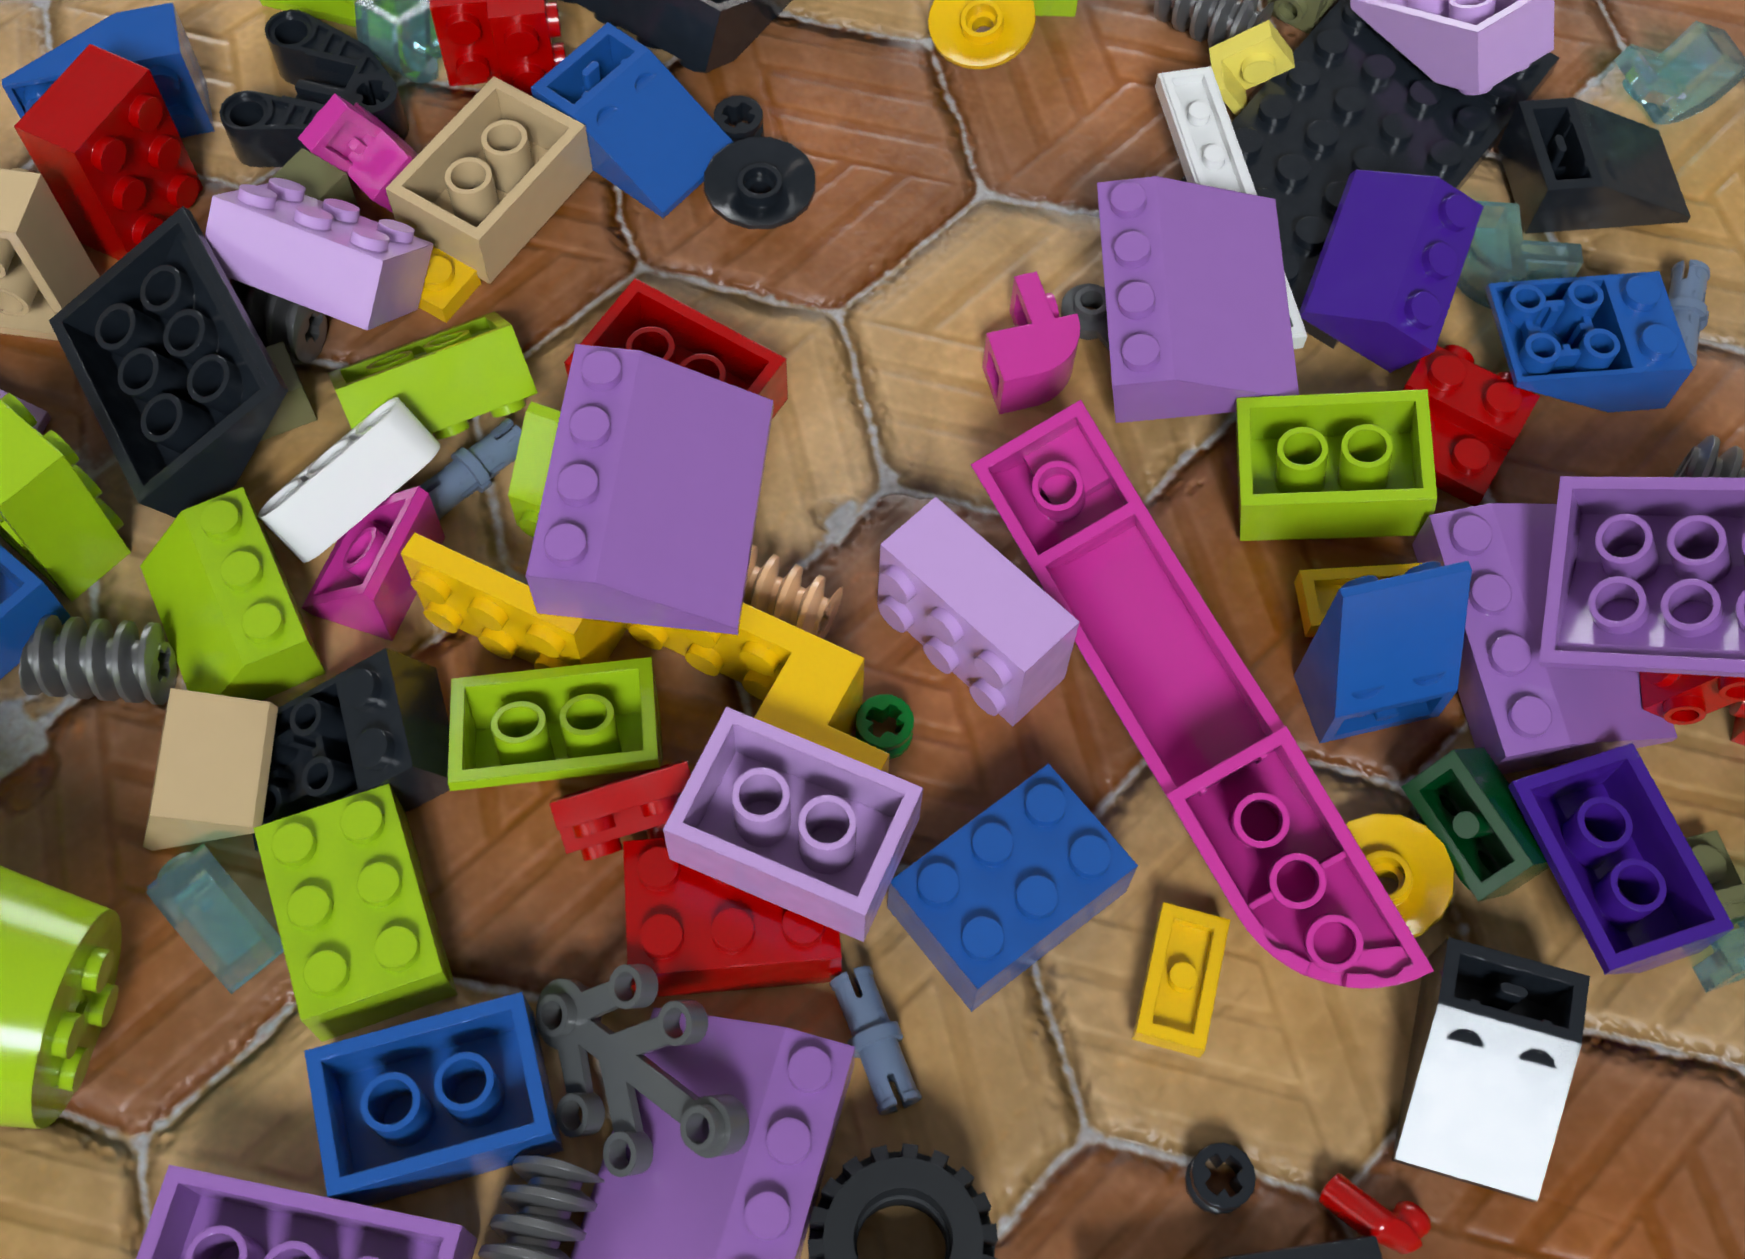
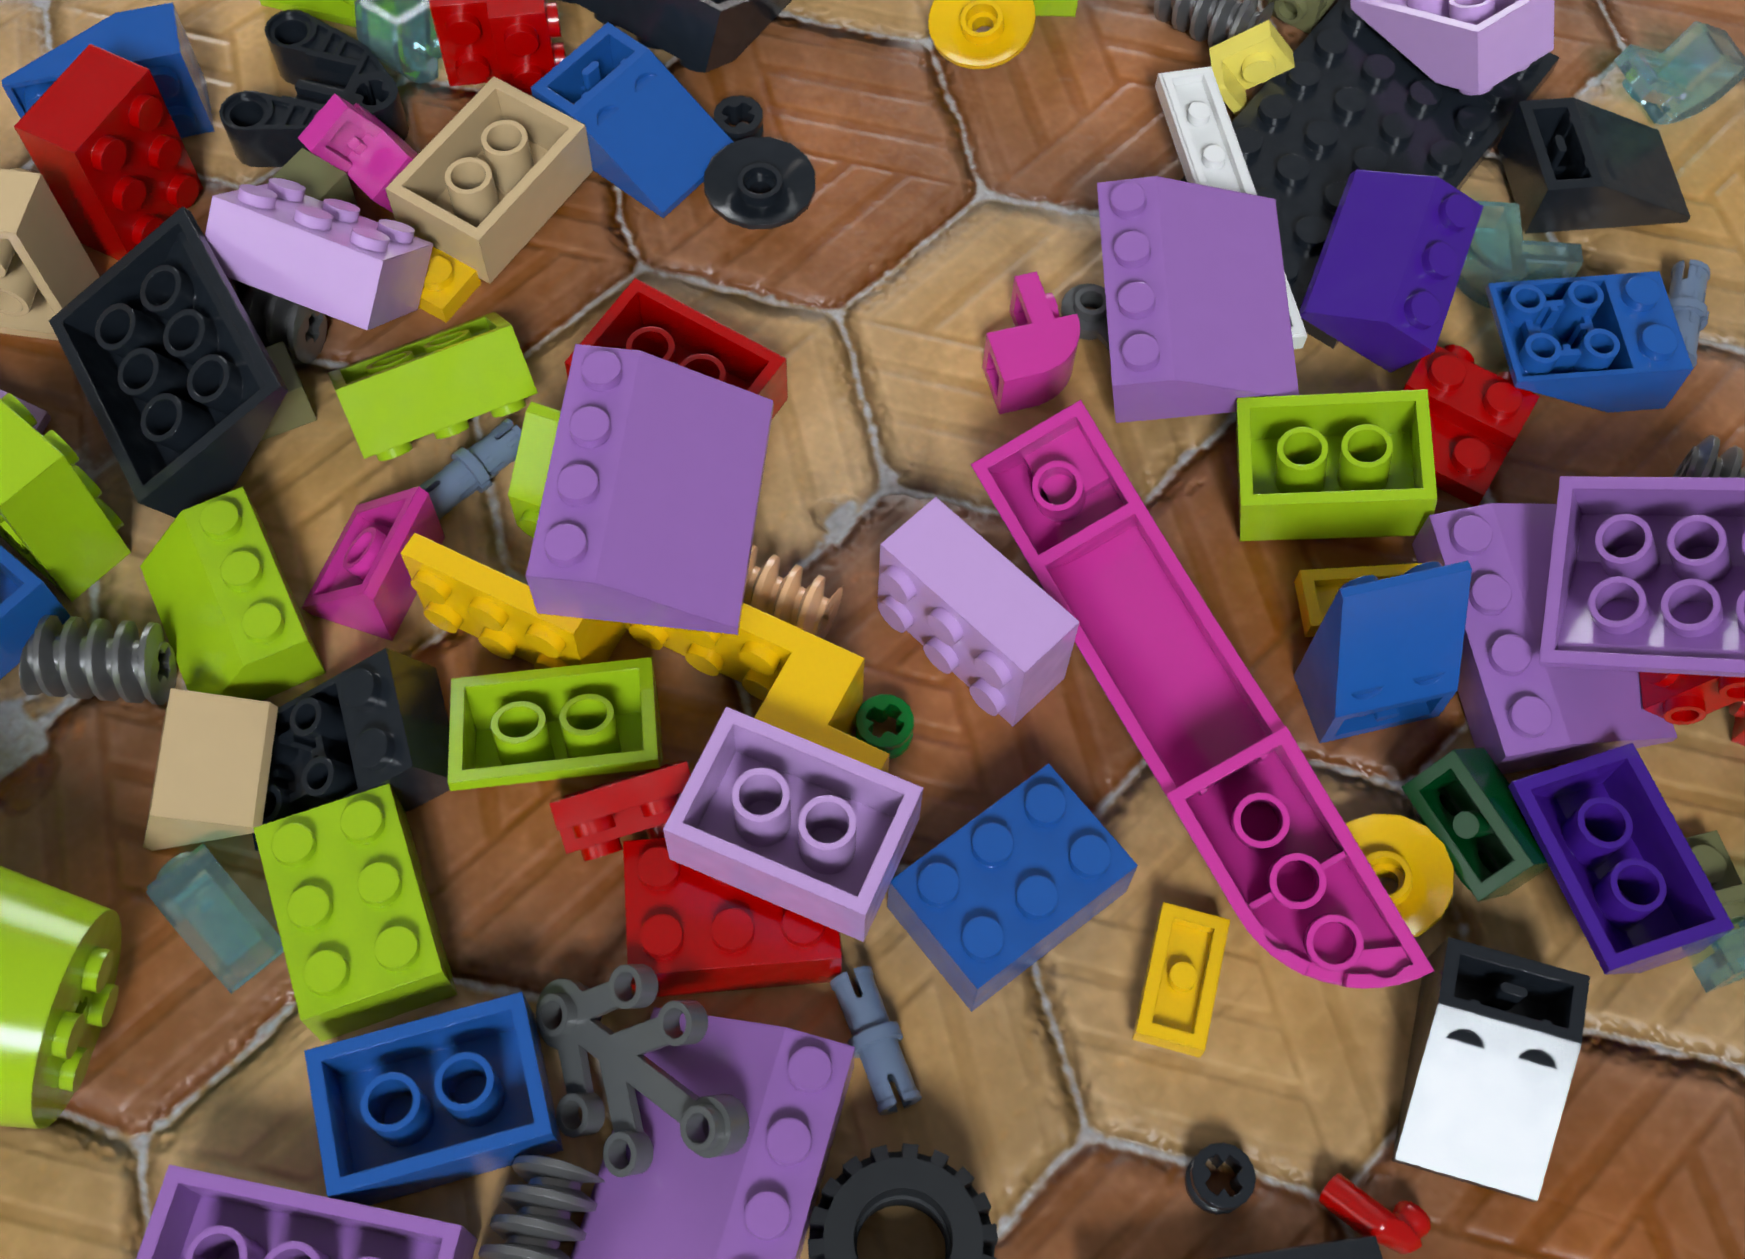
(349, 480): white beam -> none

